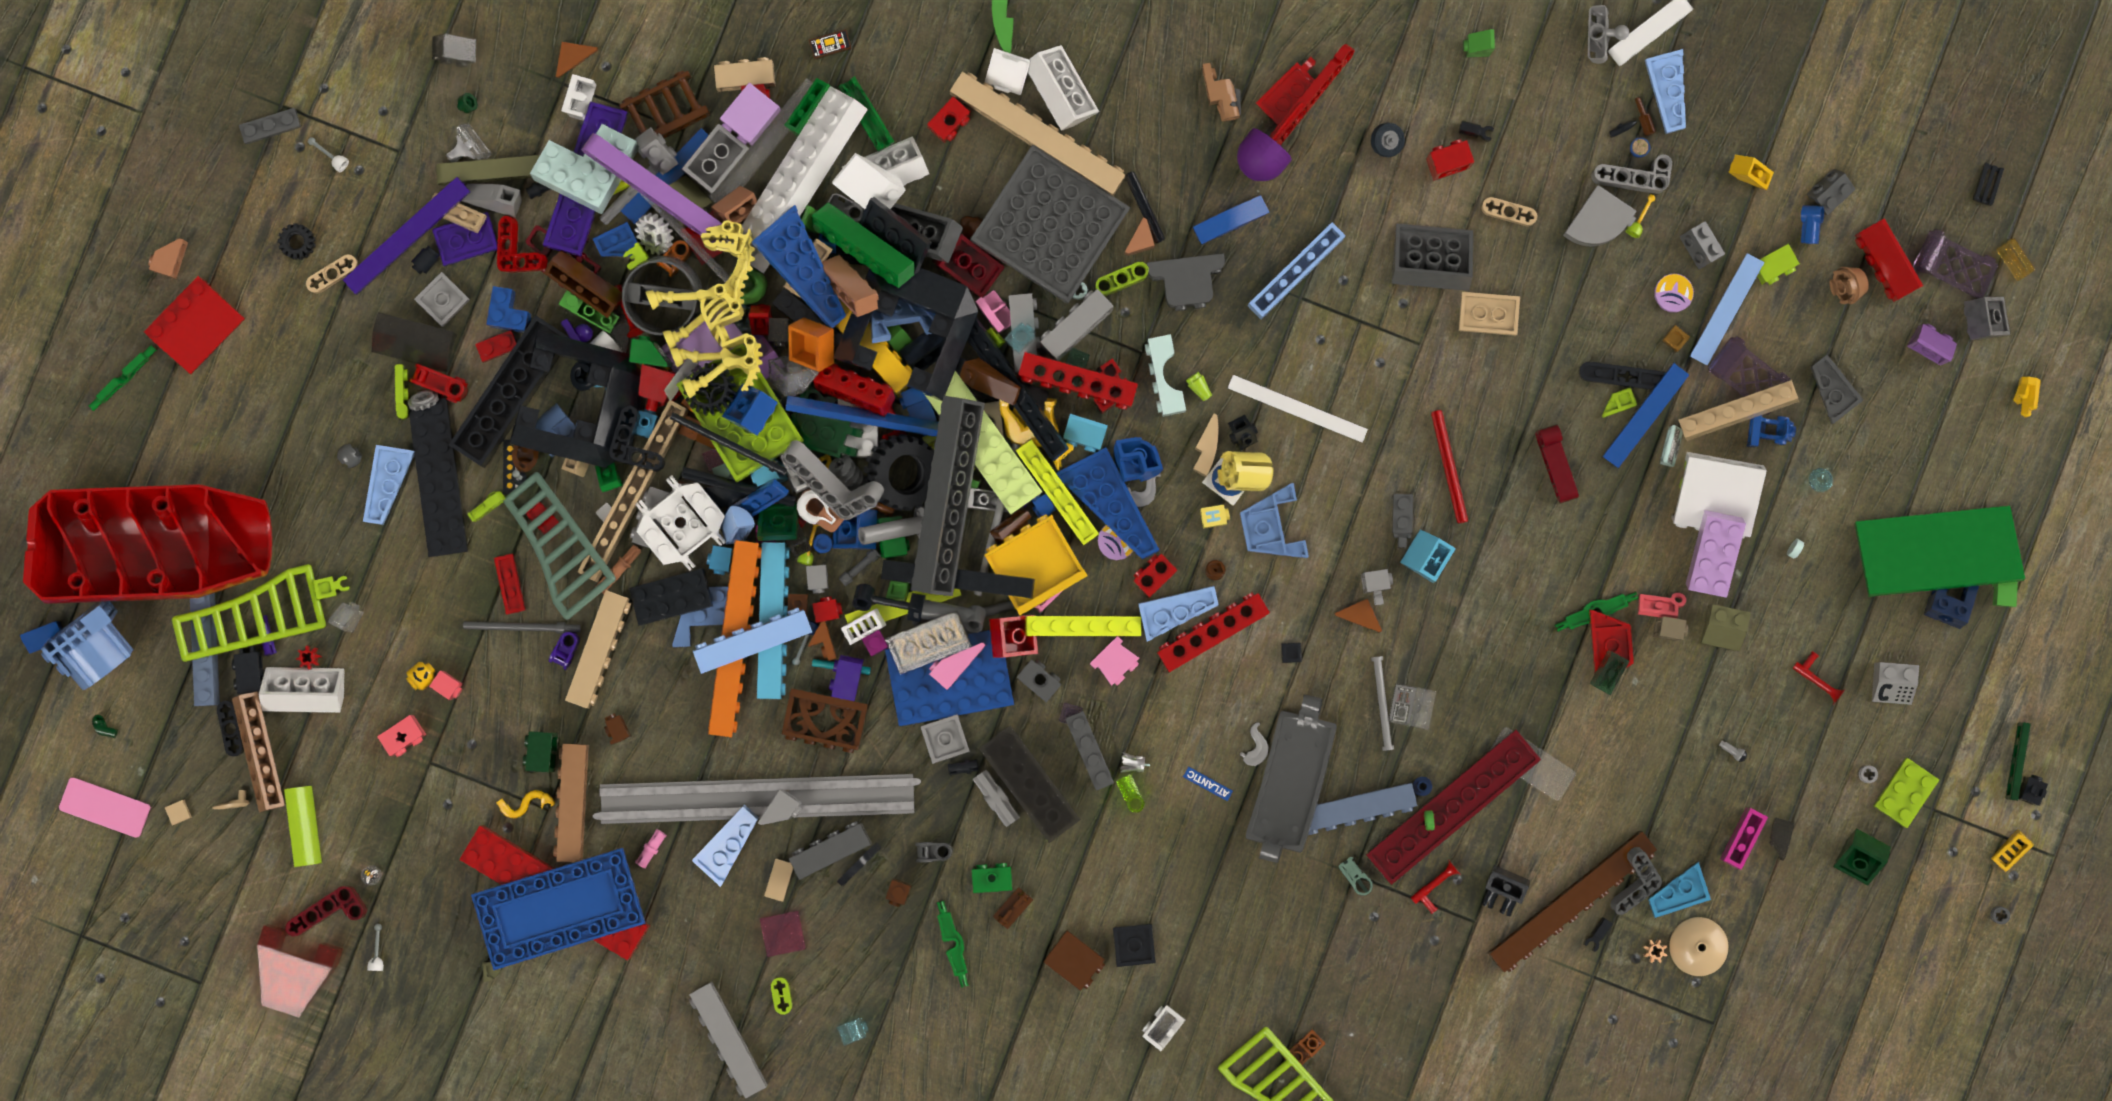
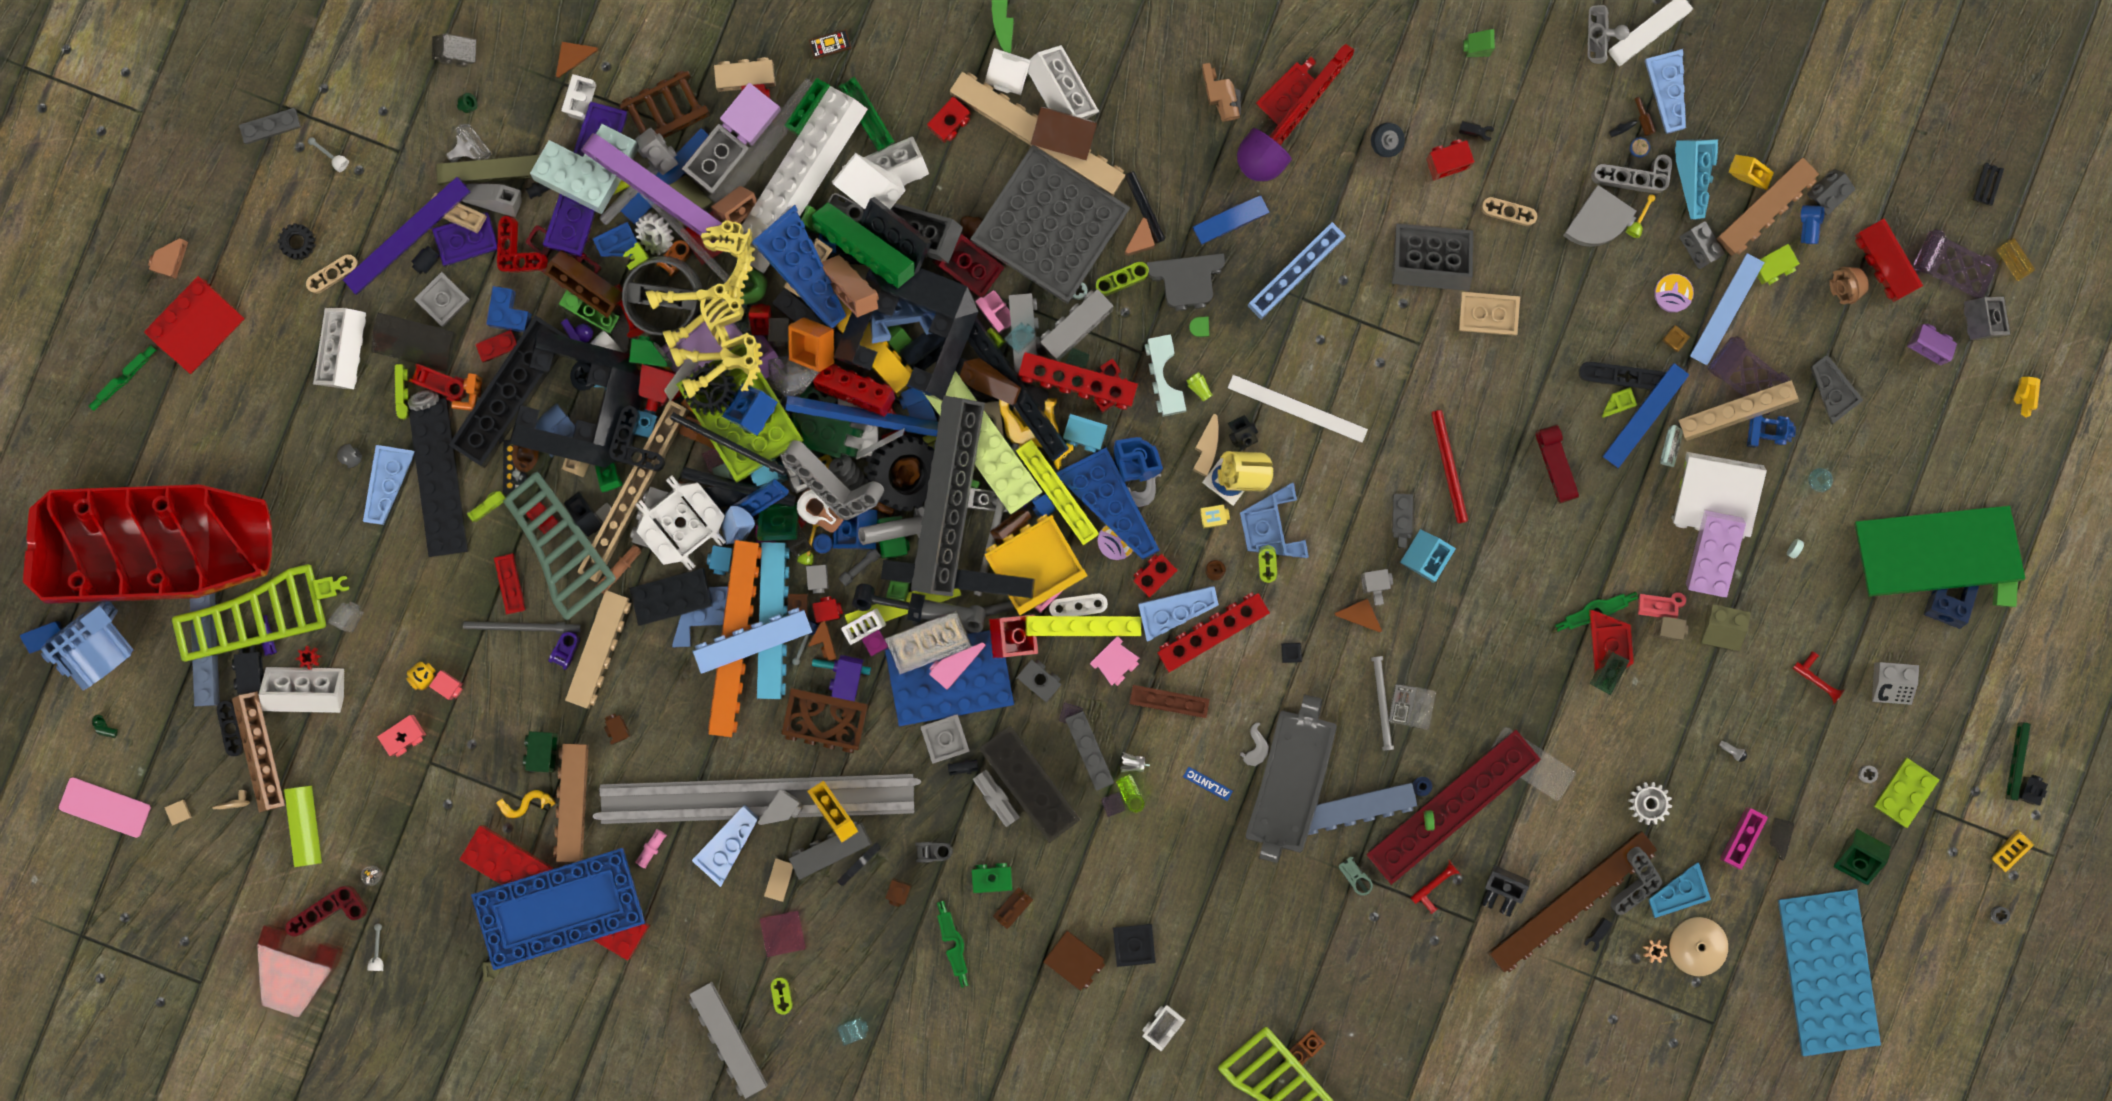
(339, 348): none -> white slope
(473, 387): none -> orange plate
(583, 514): none -> black slope
(832, 811): none -> yellow brick
(882, 442): none -> white sticker
(905, 472): none -> reddish brown arm
(1063, 133): none -> reddish brown tile
(1087, 605): none -> white plate
(1113, 804): none -> tile
(1169, 701): none -> copper plate
(1200, 327): none -> bright green tile
(1263, 564): none -> lime beam
(1660, 803): none -> white gear
(1695, 165): none -> medium azure wedge
(1767, 206): none -> medium nougat brick
(1829, 972): none -> dark azure plate

